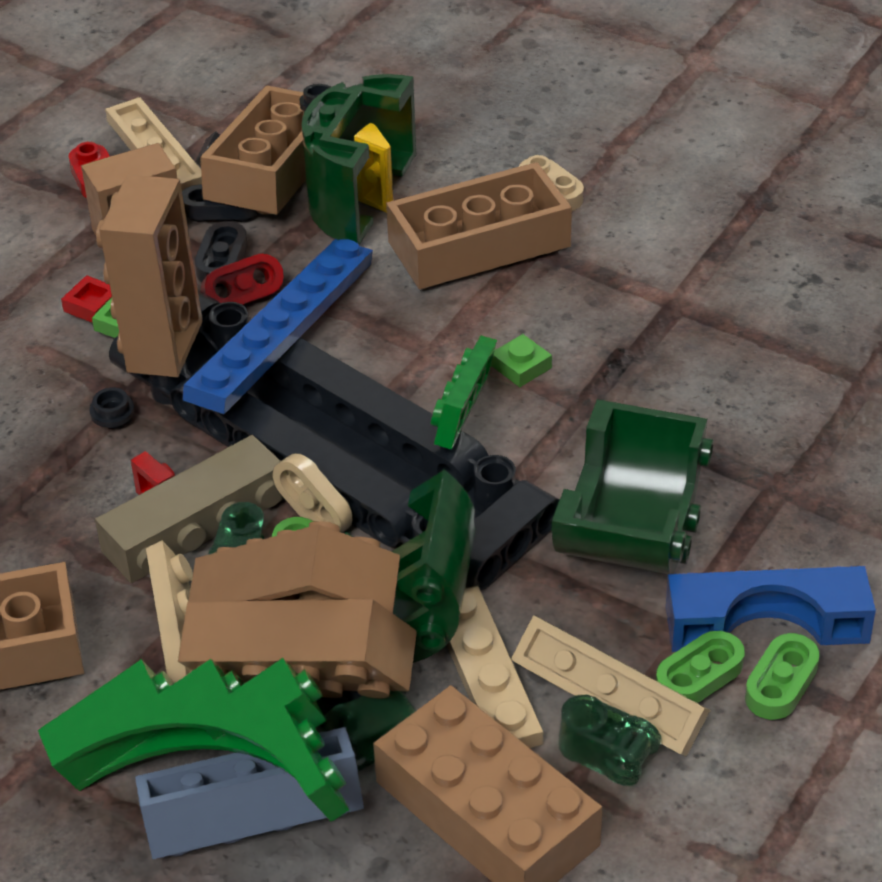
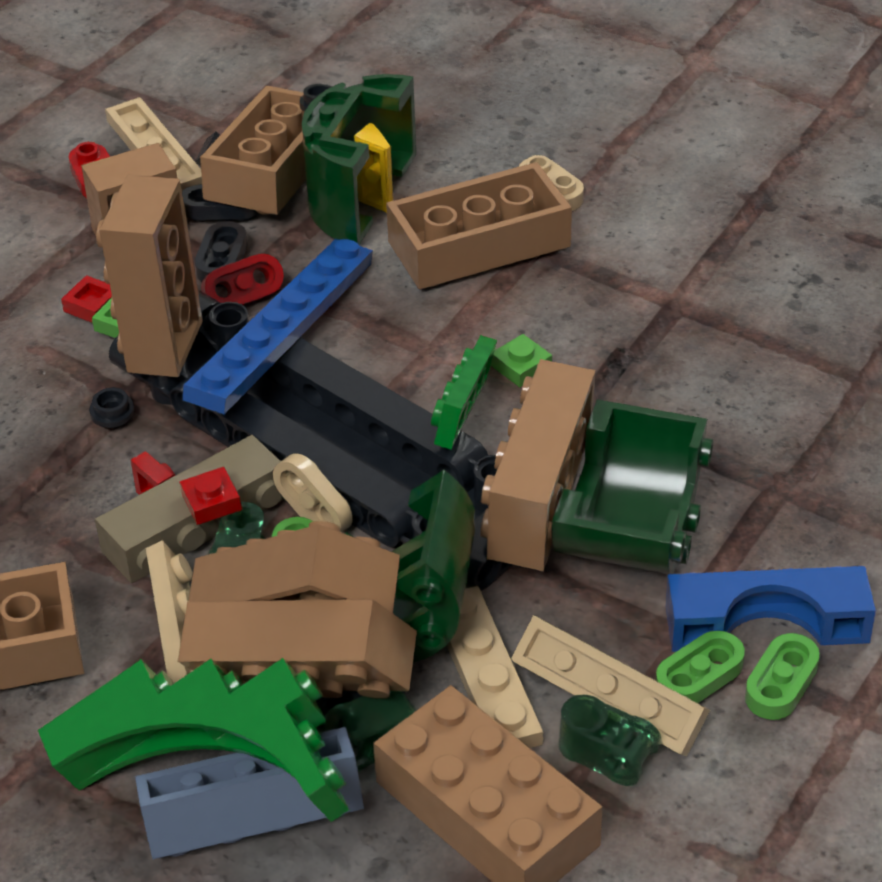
(210, 495): none -> red plate
(537, 463): none -> medium nougat brick

